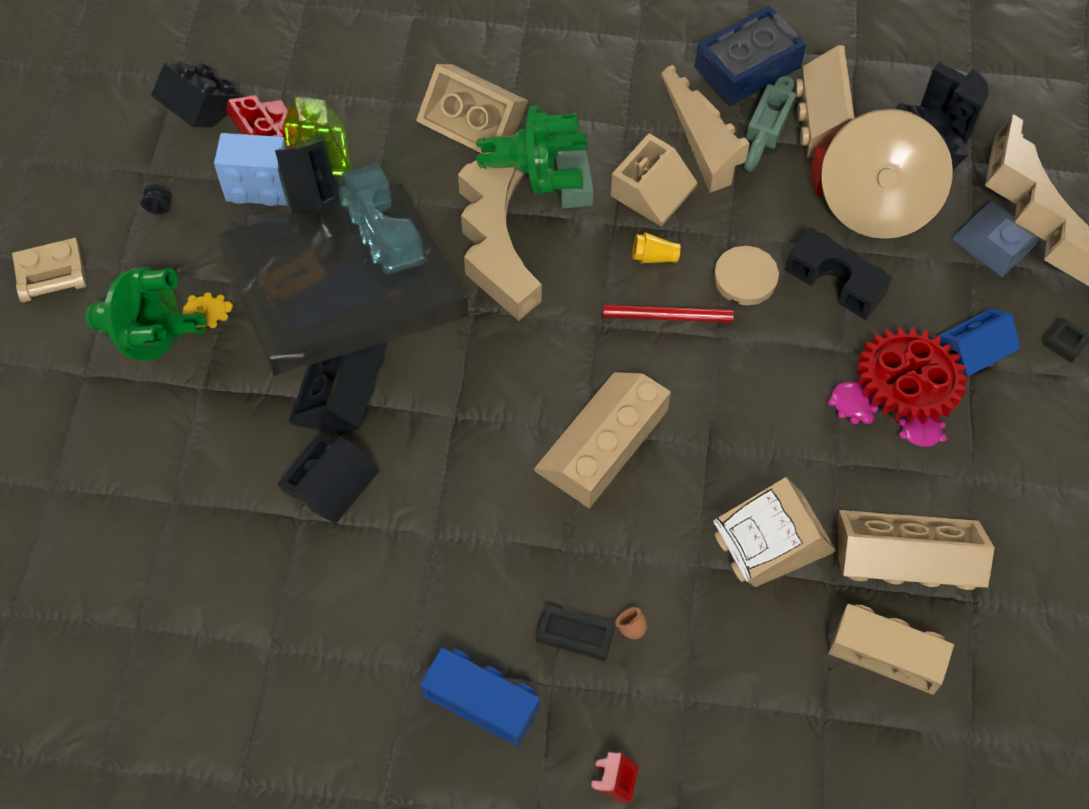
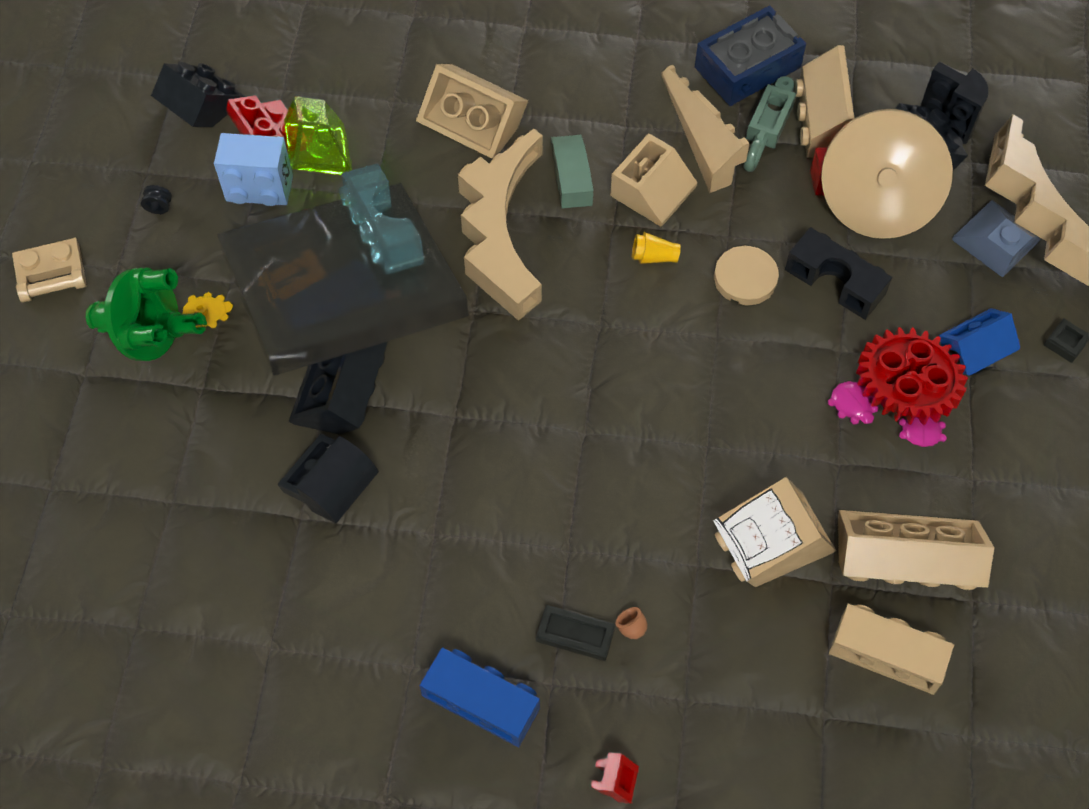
(307, 174): black slope -> none
(534, 150): green piece -> none
(604, 436): tan slope -> none
(668, 313): red bar -> none

